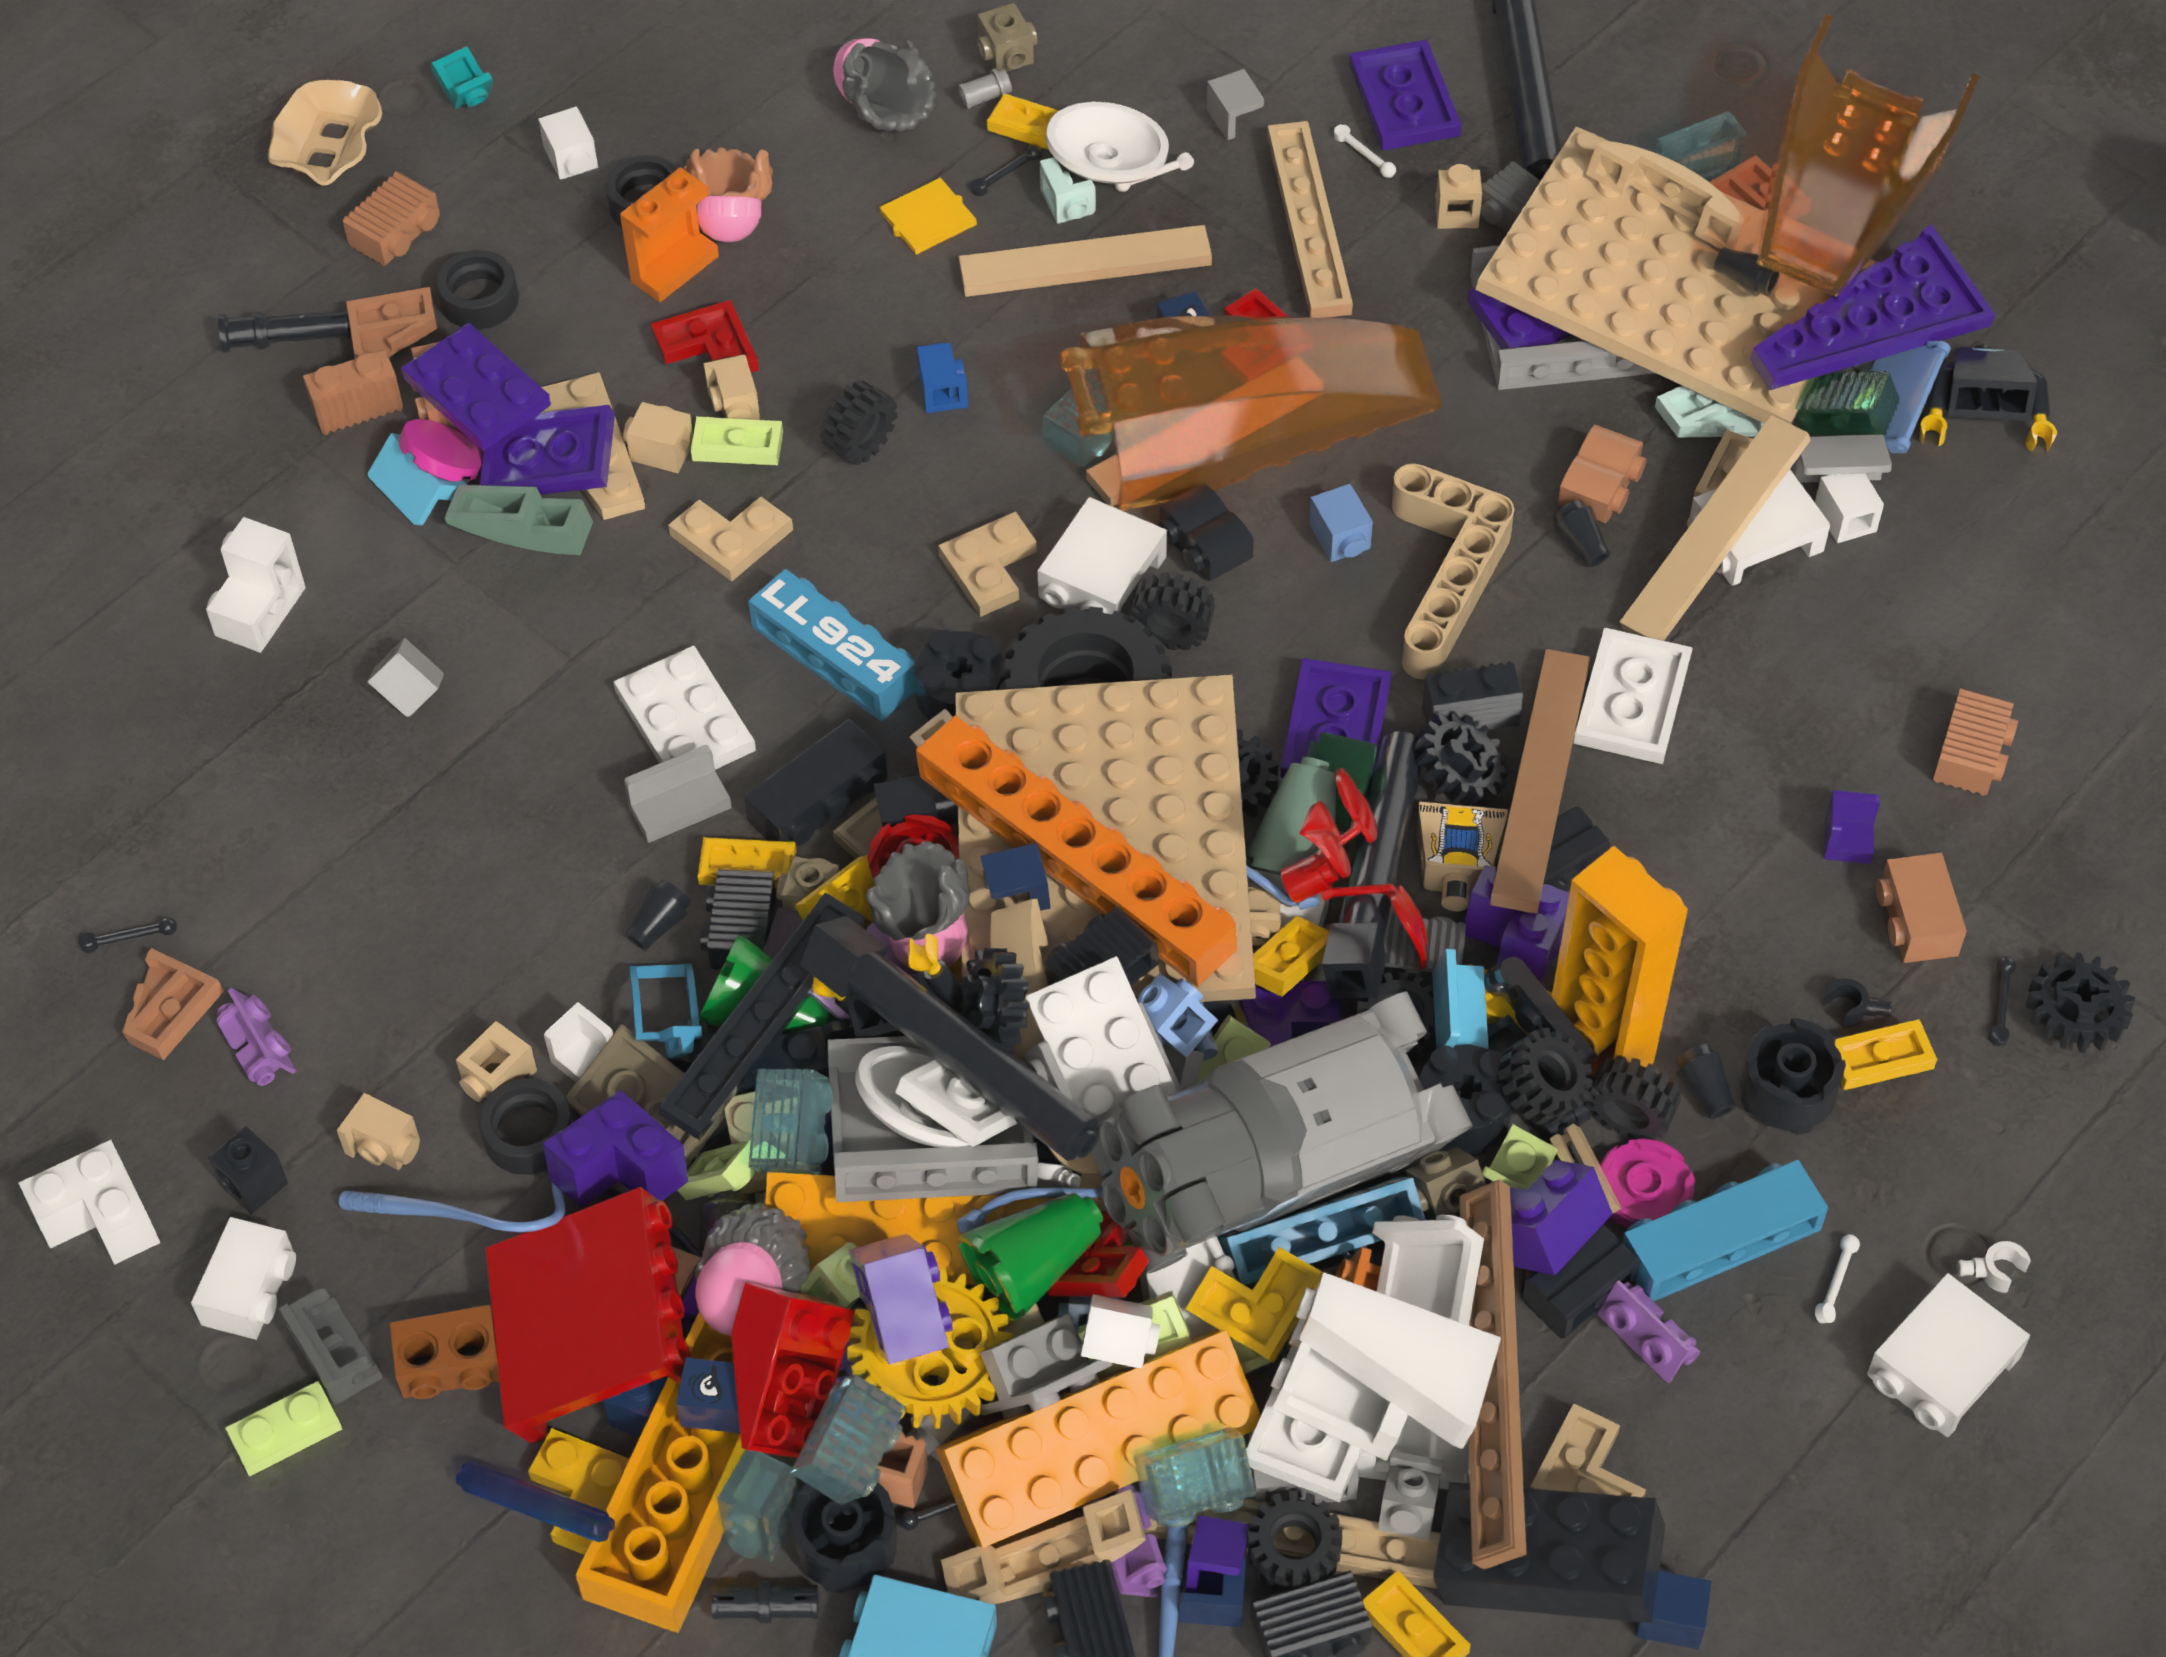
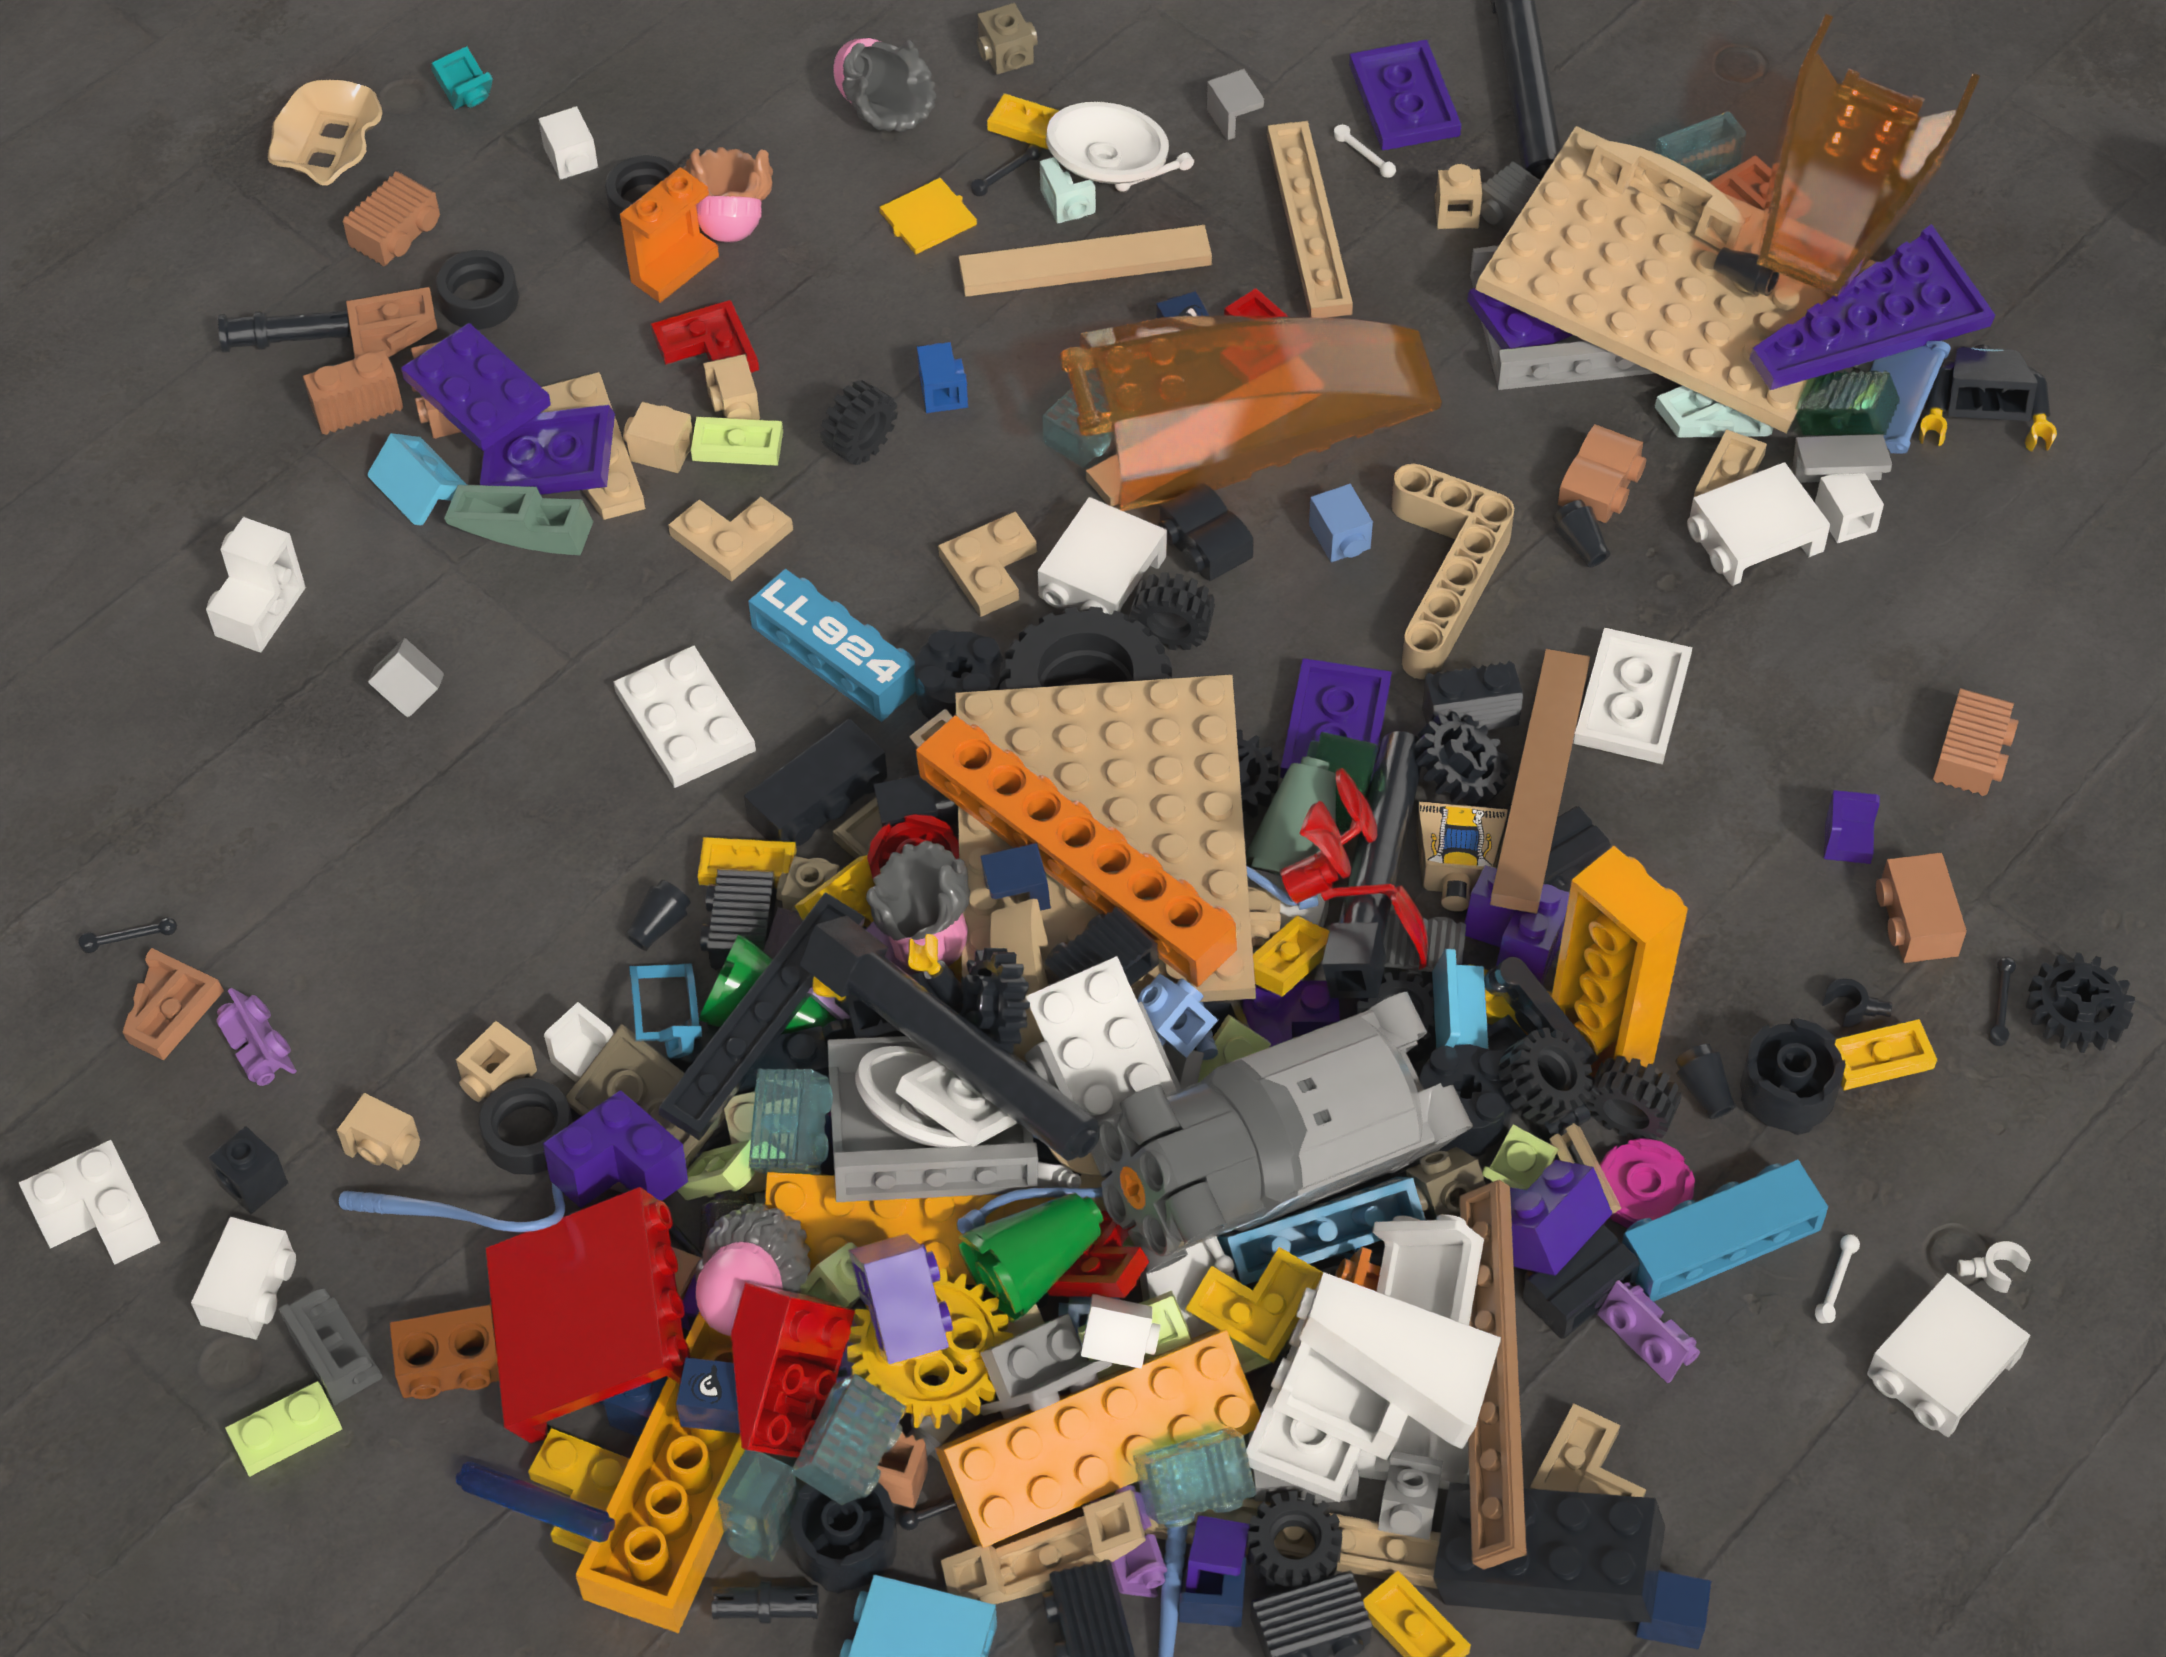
(440, 450): dark pink tile -> none
(676, 793): light grey panel -> none
(985, 88): light grey pin -> none
(1715, 530): tan tile -> none

